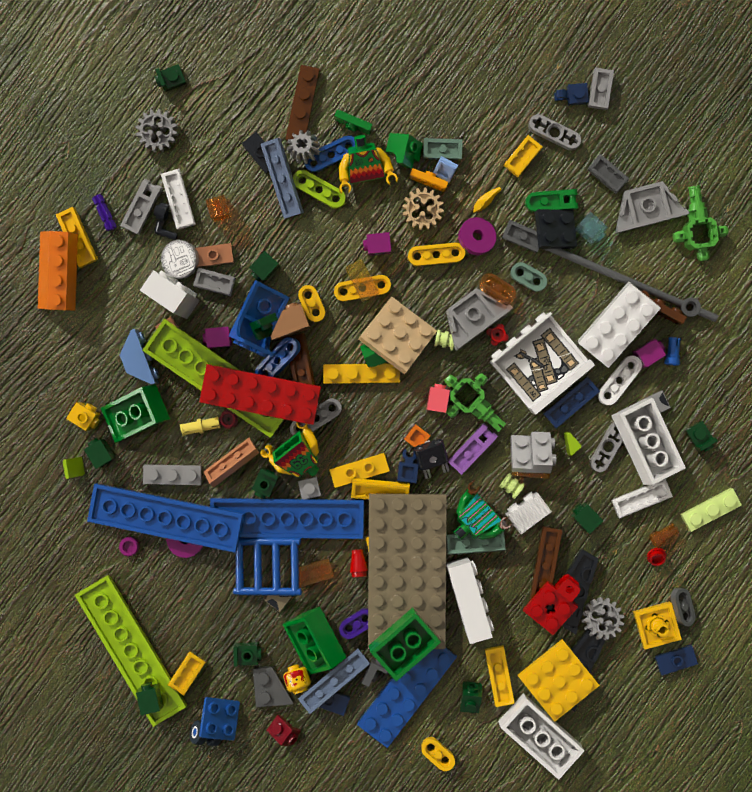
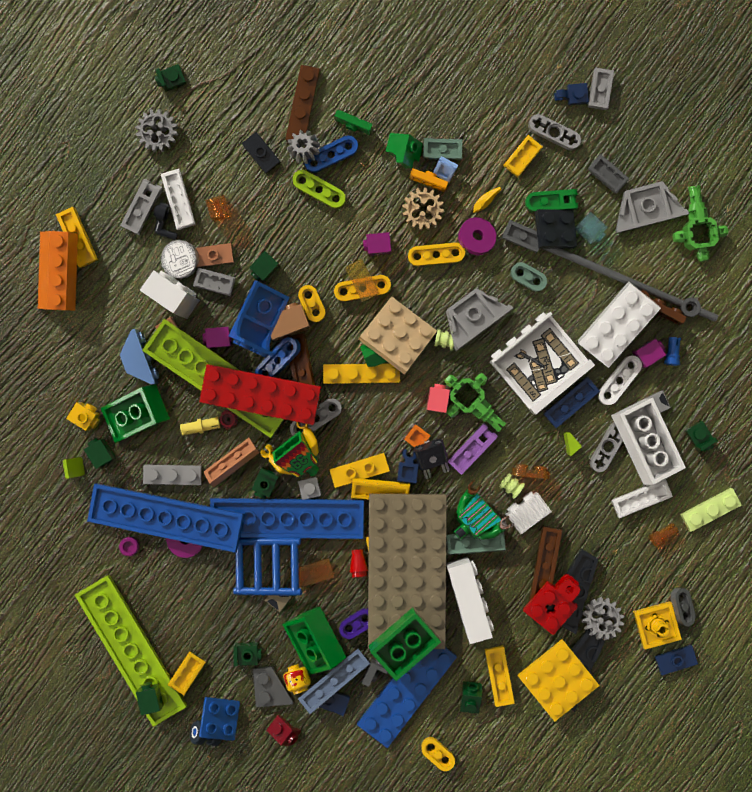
(104, 212): dark purple axle -> none
(263, 327): dark green bracket -> none
(282, 177): sand blue plate -> none
(364, 163): torso -> none
(497, 288): clear orange plate -> none
(502, 334): red plate -> none
(532, 453): light grey plate -> none
(541, 736): white brick -> none
(586, 517): dark green brick -> none
(656, 556): red plate -> none

